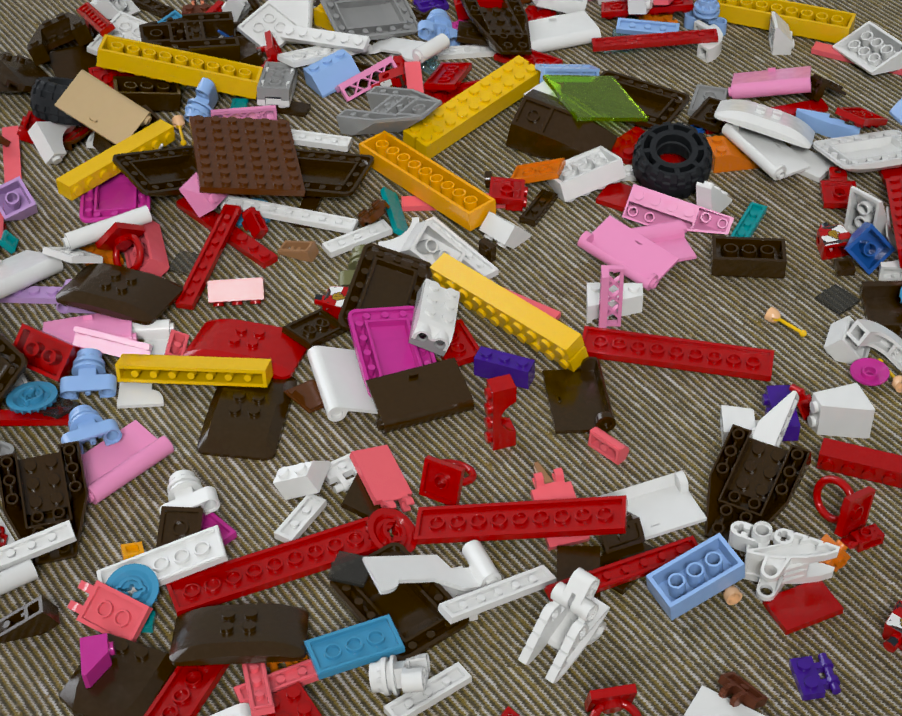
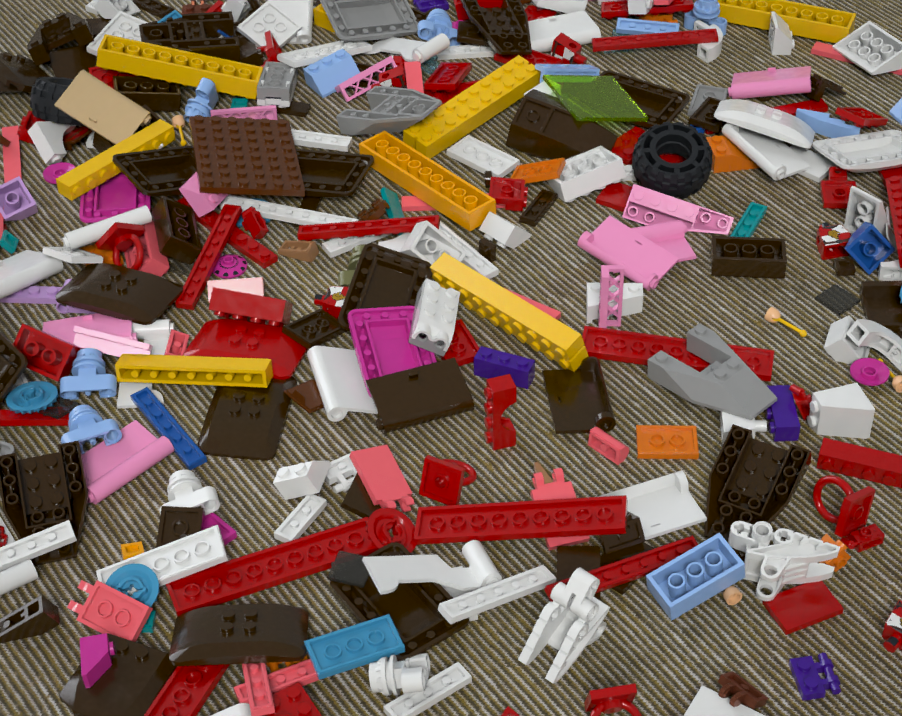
(56, 170): none -> dark pink dish
(95, 18): red tile -> none
(167, 426): none -> blue tile
(176, 230): none -> dark brown brick
(230, 266): none -> dark pink dish
(250, 306): none -> red brick
(325, 38): white plate -> none
(363, 228): none -> red plate
(482, 157): none -> white plate
(567, 50): none -> torso
(666, 442): none -> orange tile
(711, 197): white slope -> none
(722, 386): none -> light grey wedge
(774, 424): white slope -> none

